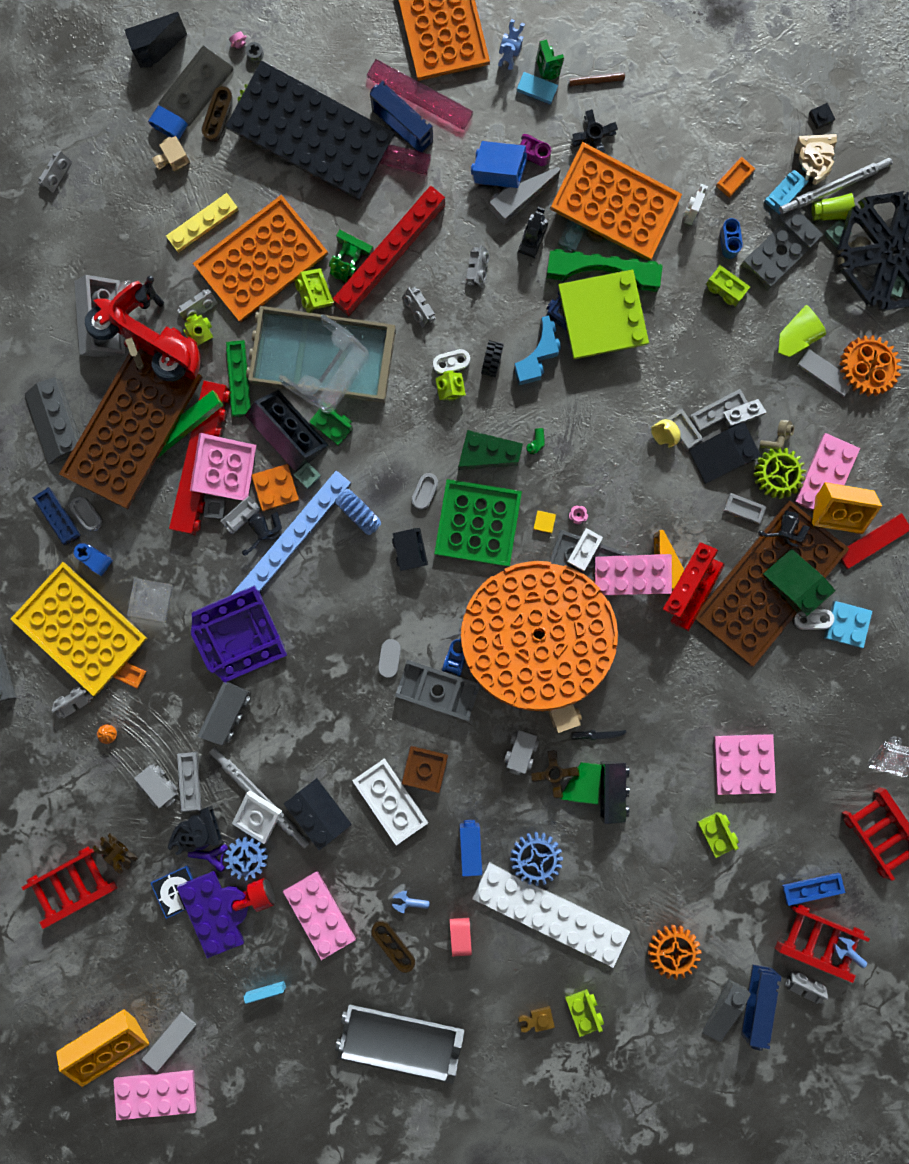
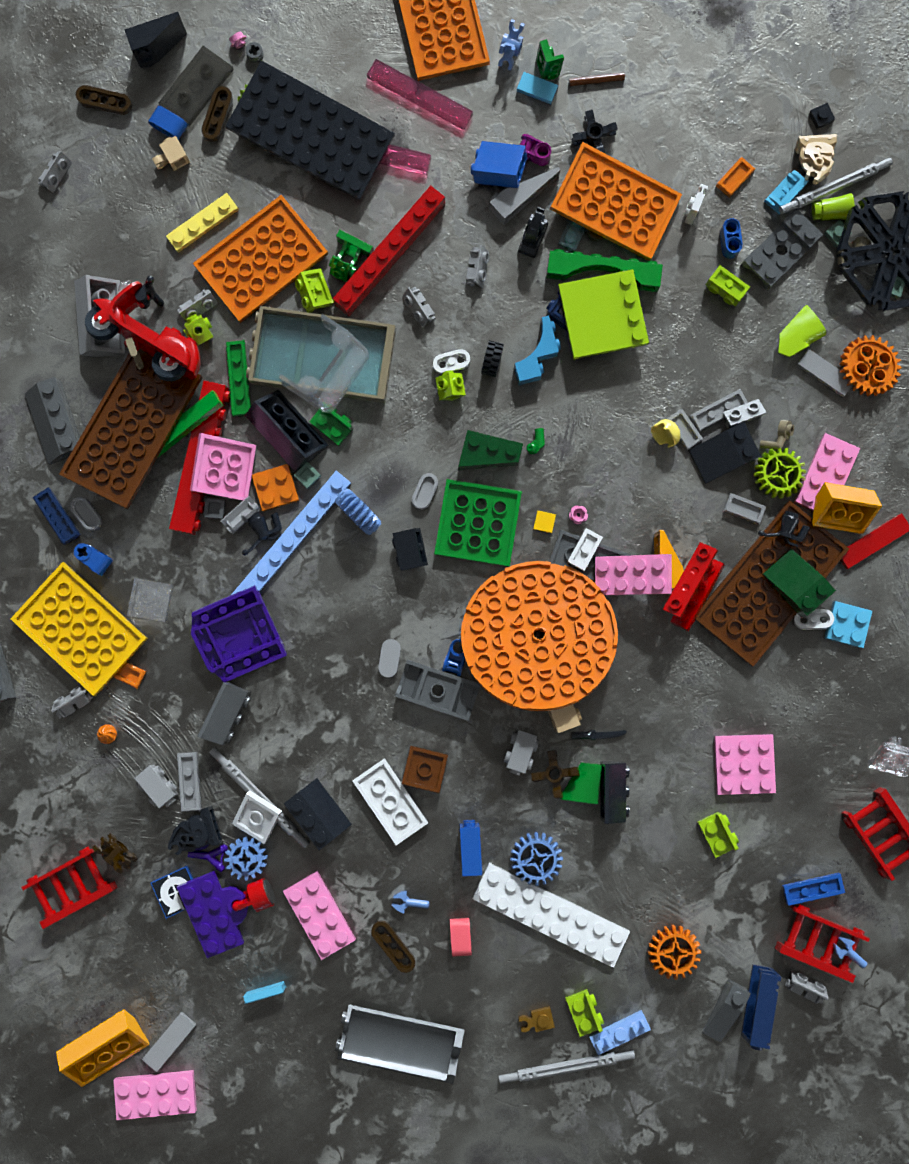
(98, 95): none -> dark brown plate
(401, 117): dark blue door -> none
(567, 1067): none -> light grey axle
(619, 1032): none -> light blue plate

